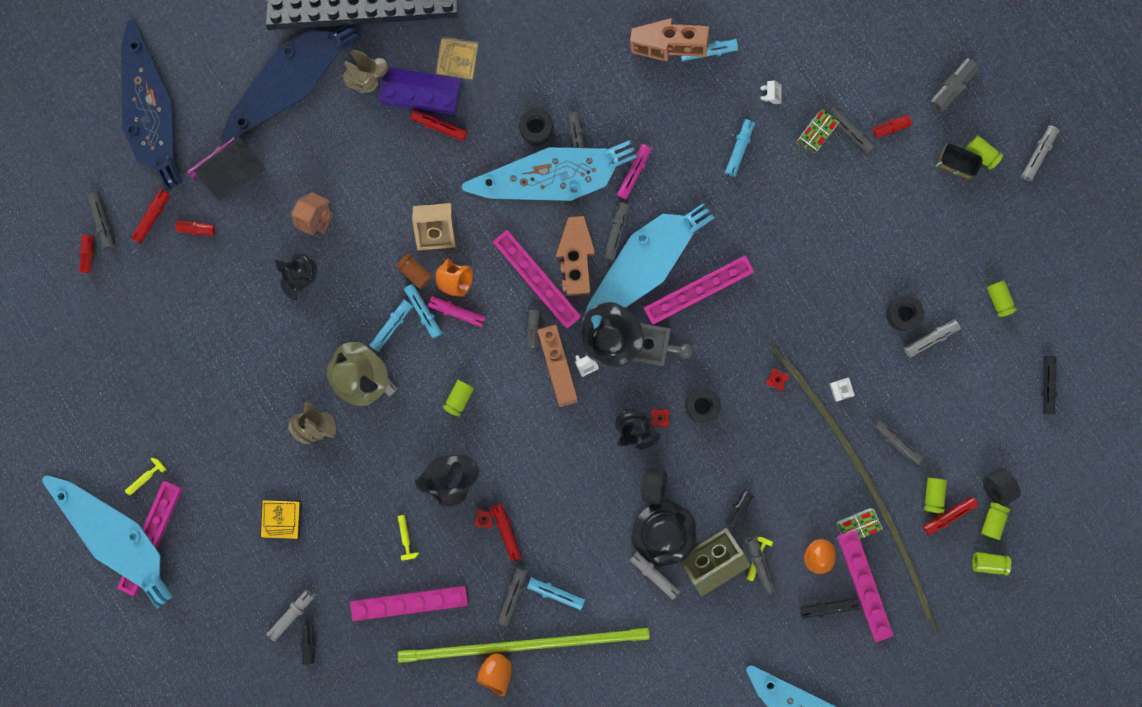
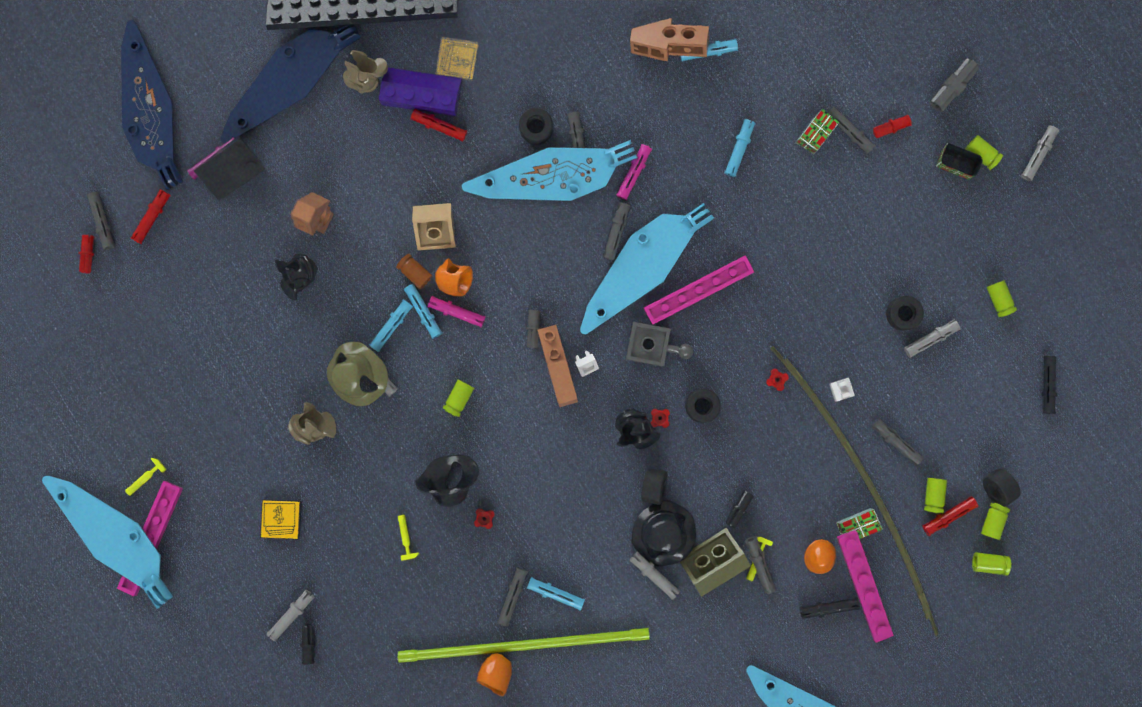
(195, 228): red axle -> none
(409, 603): dark pink plate -> none
(506, 531): red pin -> none
(536, 279): dark pink plate -> none
(575, 239): nougat brick -> none
(616, 334): black piece -> none
(774, 92): white tile -> none

